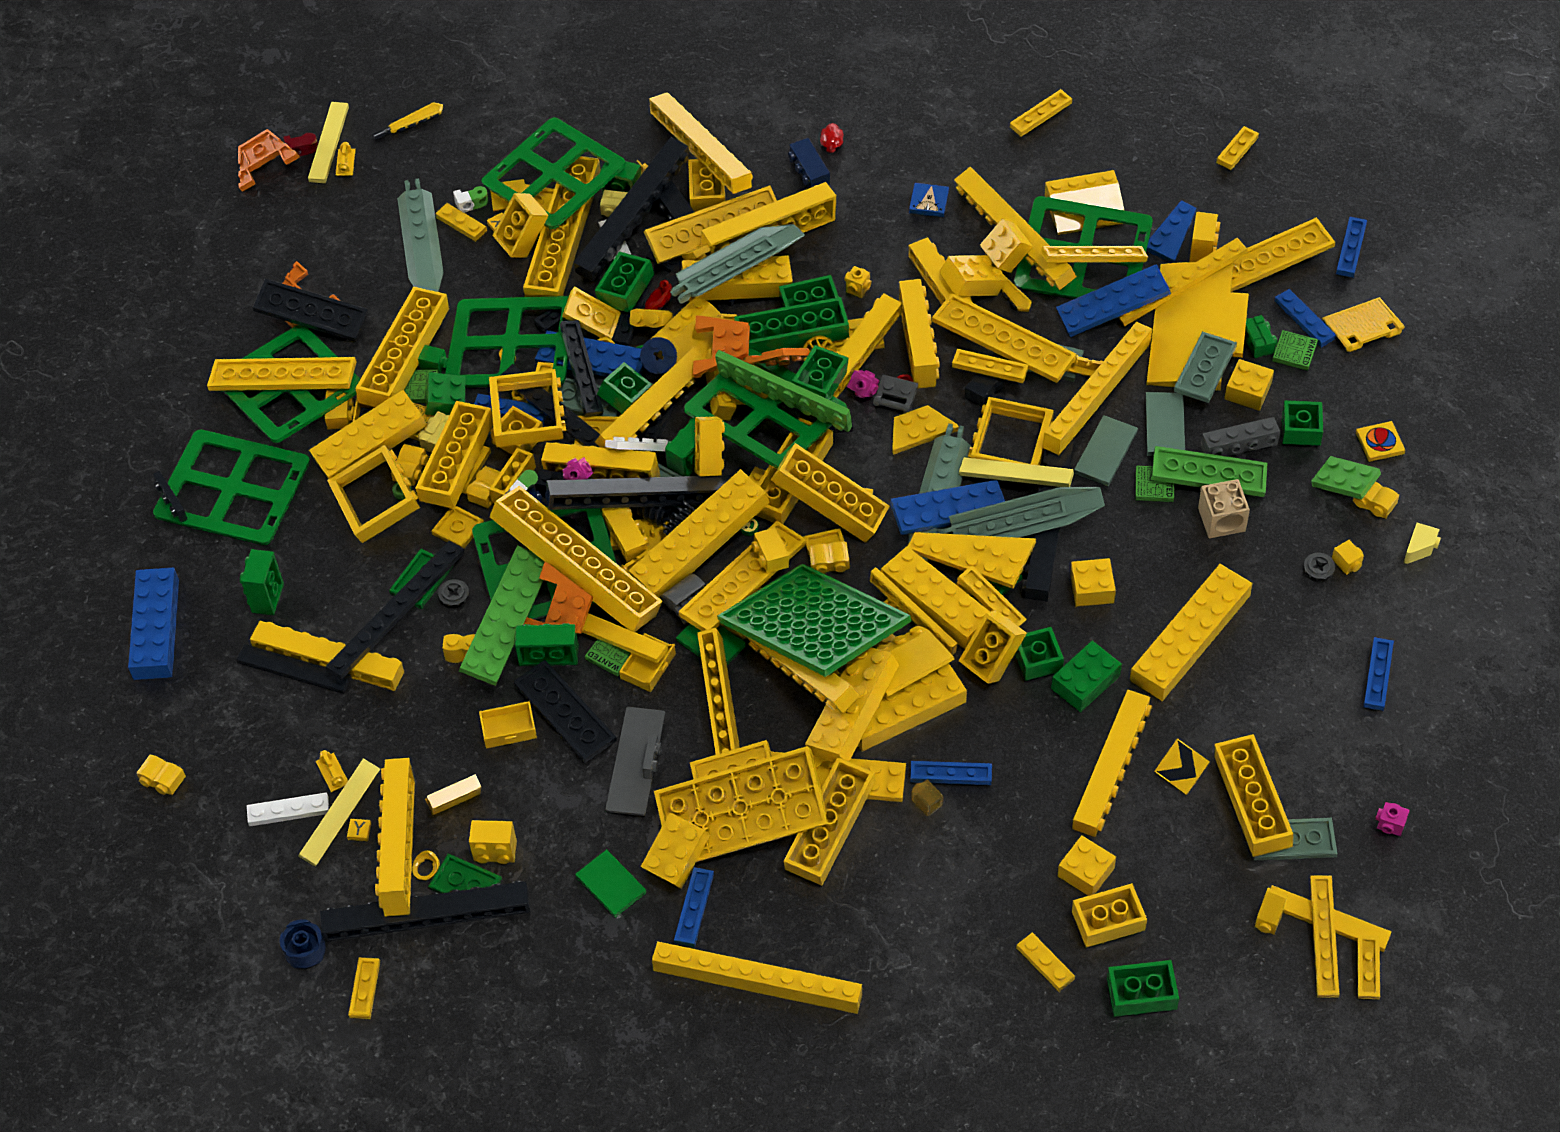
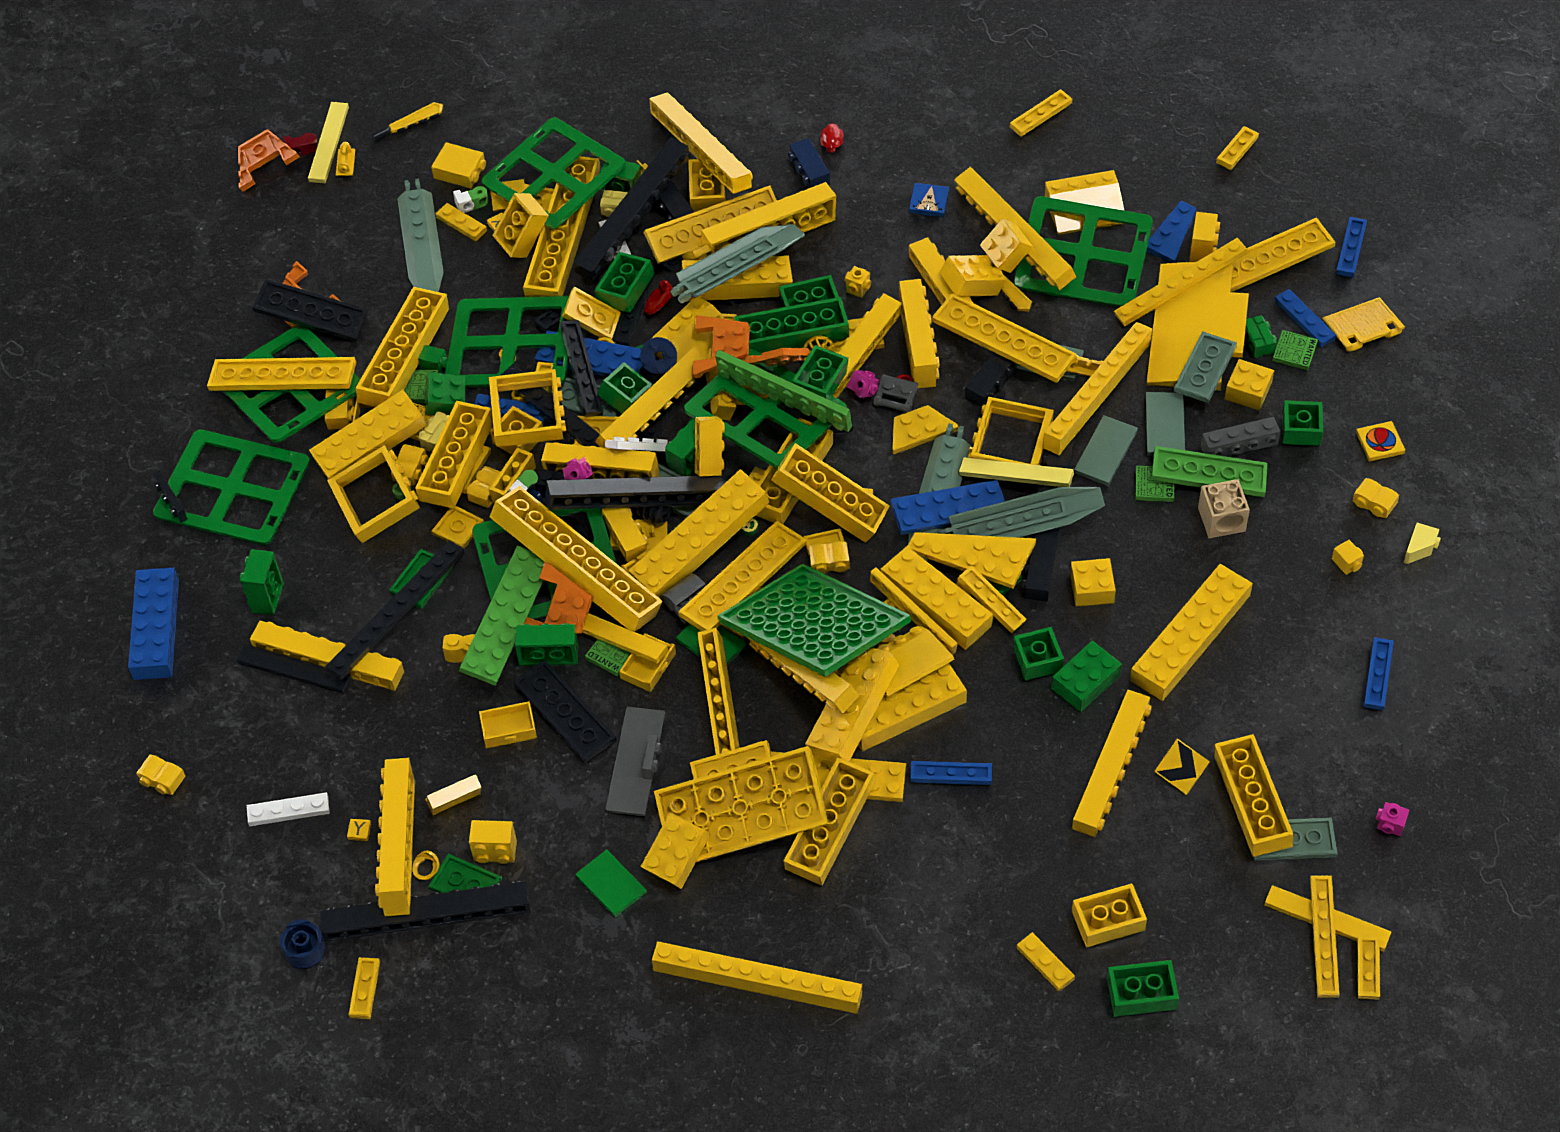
(331, 771): yellow hinge -> none
(339, 812): light yellow tile -> none
(453, 585): dark grey gear -> none
(458, 165): none -> yellow brick
(650, 318): yellow brick -> none
(678, 518): black piece -> none
(694, 907): blue plate -> none
(770, 550): yellow brick -> none
(927, 797): clear yellow brick -> none
(990, 366): yellow plate -> none
(992, 646): yellow brick -> none
(1086, 866): yellow brick -> none
(1094, 254): yellow tile -> none
(1113, 300): blue plate -> none
(1271, 911): yellow slope -> none
(1321, 560): dark grey gear -> none
(1346, 477): bright green plate -> none

